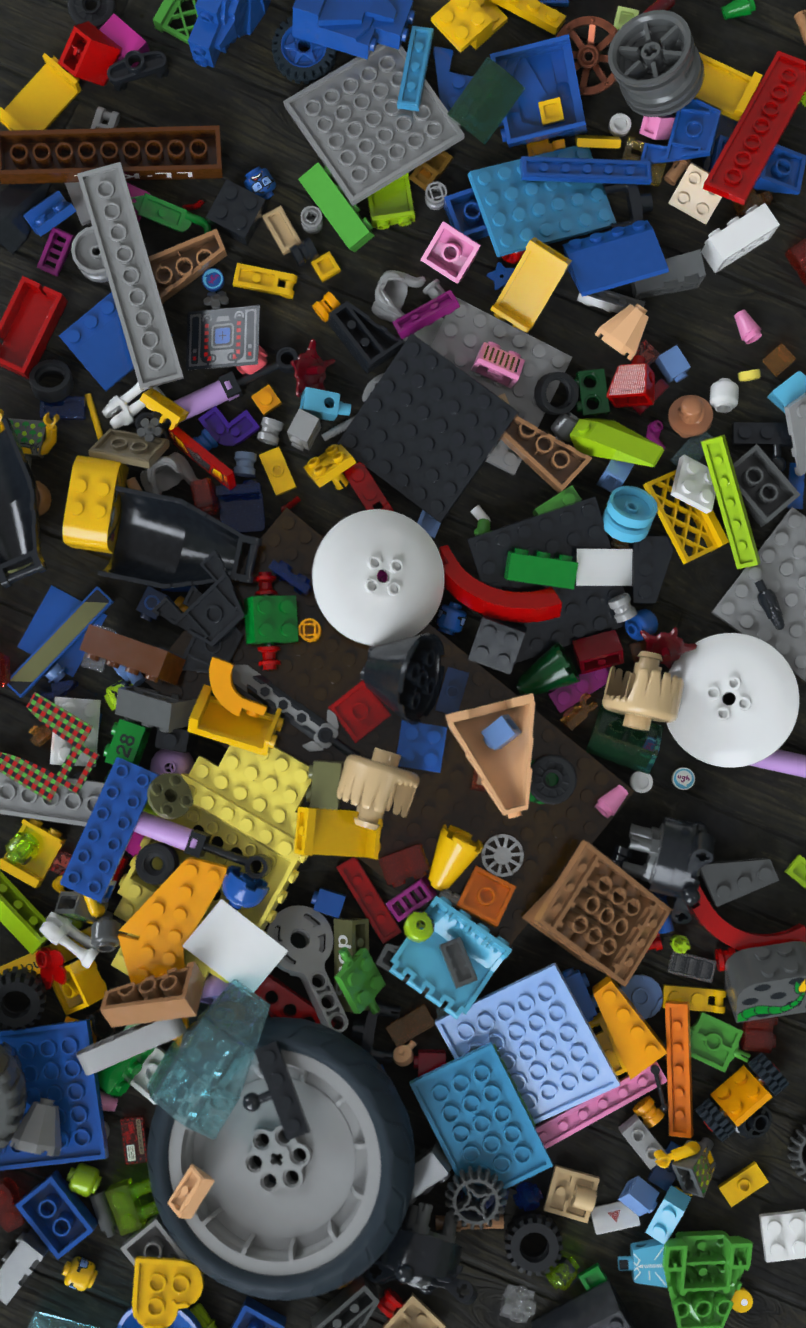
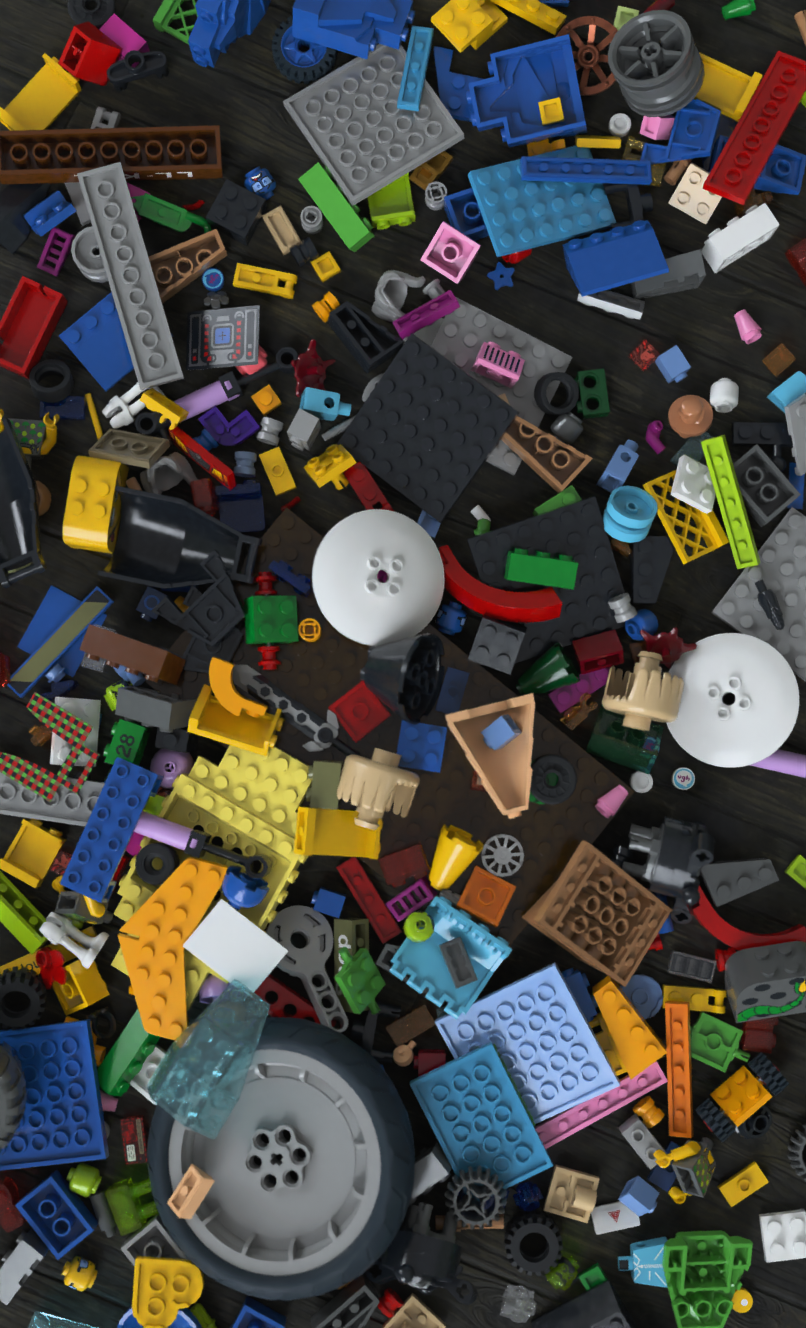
(22, 848): clear neon green head -> none
(39, 1129): light grey cone -> none
(105, 933): dark grey head -> none
(128, 1044): light grey beam -> none
(149, 429): dark grey plant -> none
(155, 999): medium nougat wedge -> none
(169, 795): olive plate -> none
(280, 1091): black plate -> none
(486, 101): clear green slope -> none
(530, 285): yellow panel -> none
(604, 567): white sticker -> none
(614, 441): lime wedge -> none
(625, 330): light nougat cone -> none
(632, 384): red torso -> none
(655, 1070): black hinge -> none
(660, 387): dark red beam -> none
(668, 1214): medium azure brick -> none
(680, 943): lime axle -> none
(749, 375): light yellow tile -> none

